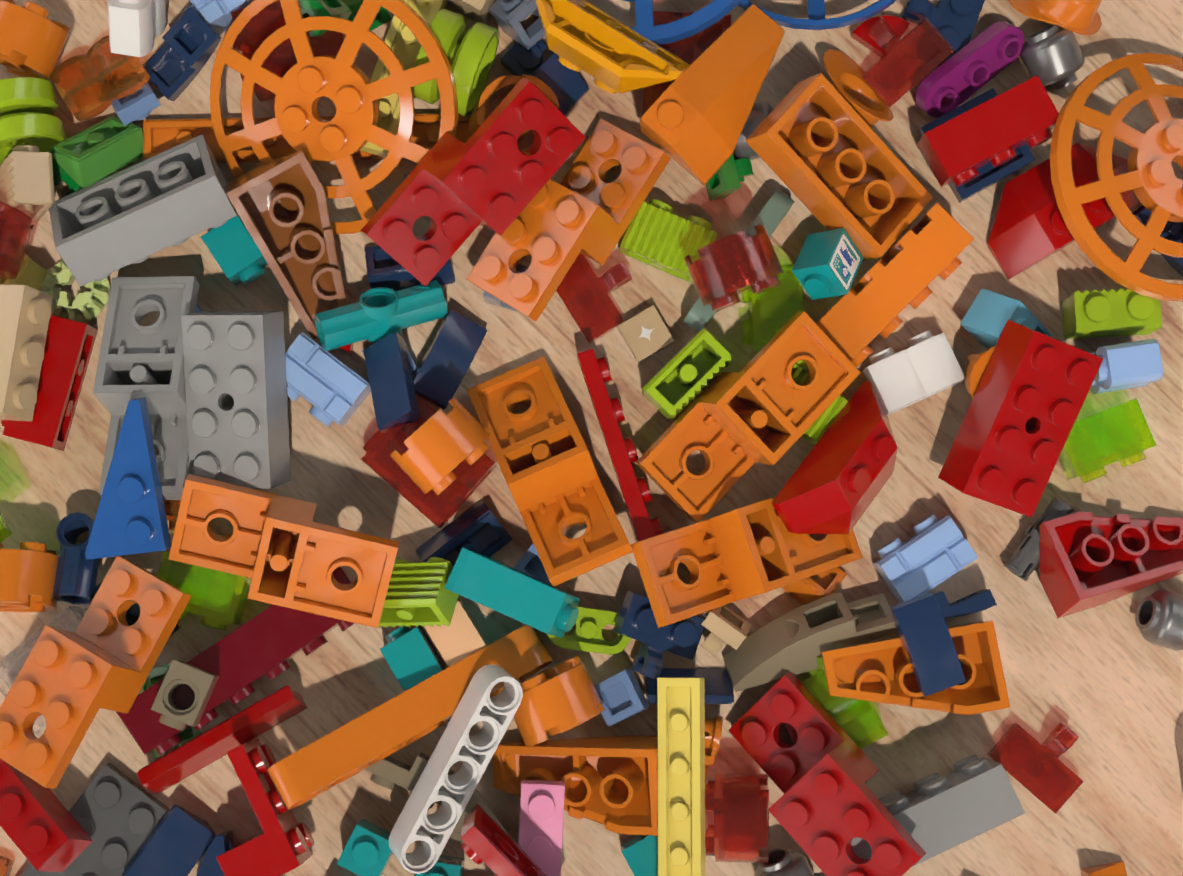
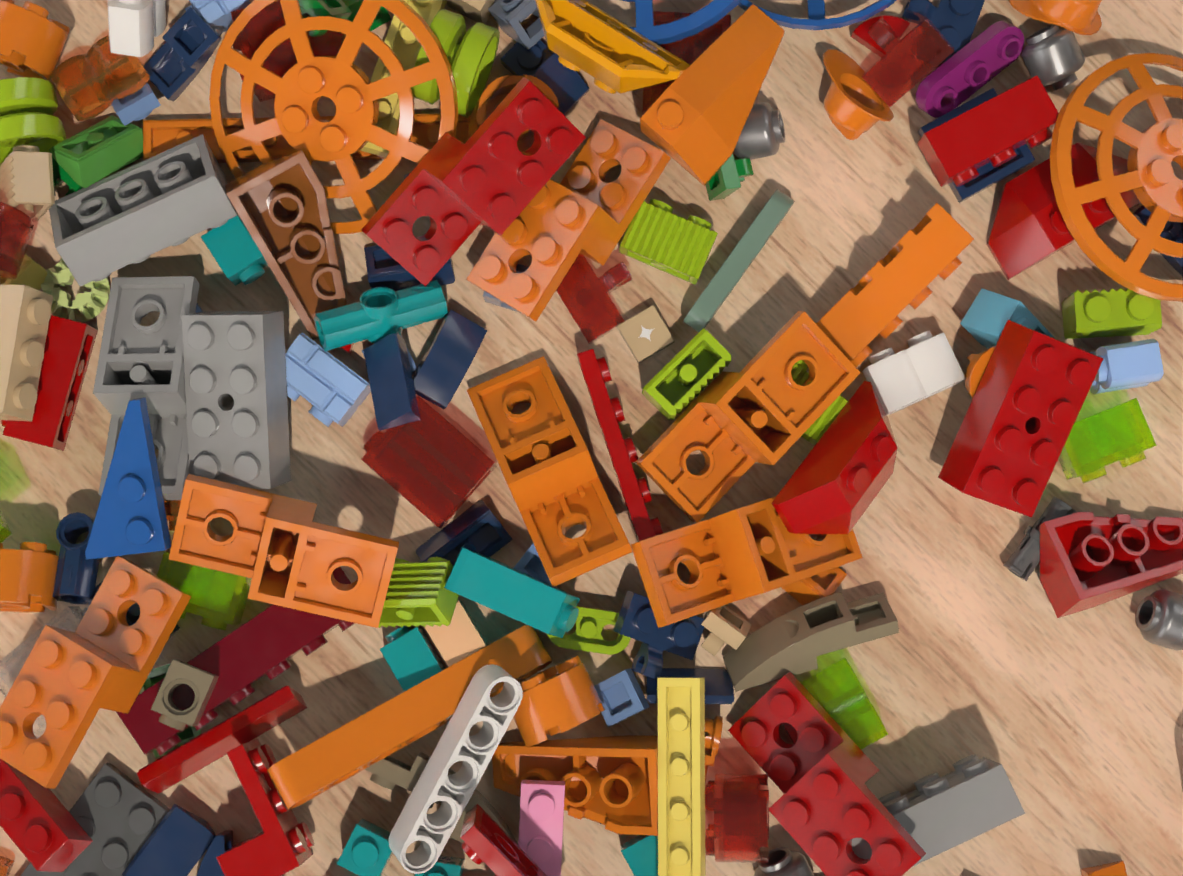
(441, 447): orange brick -> none
(734, 267): clear red brick -> none
(771, 310): clear neon green brick -> none
(827, 264): teal brick -> none
(839, 166): orange brick -> none
(884, 673): orange wedge -> none
(924, 559): light blue brick -> none
(928, 644): dark blue slope -> none
(967, 605): dark blue slope -> none
(1037, 764): clear red plate -> none

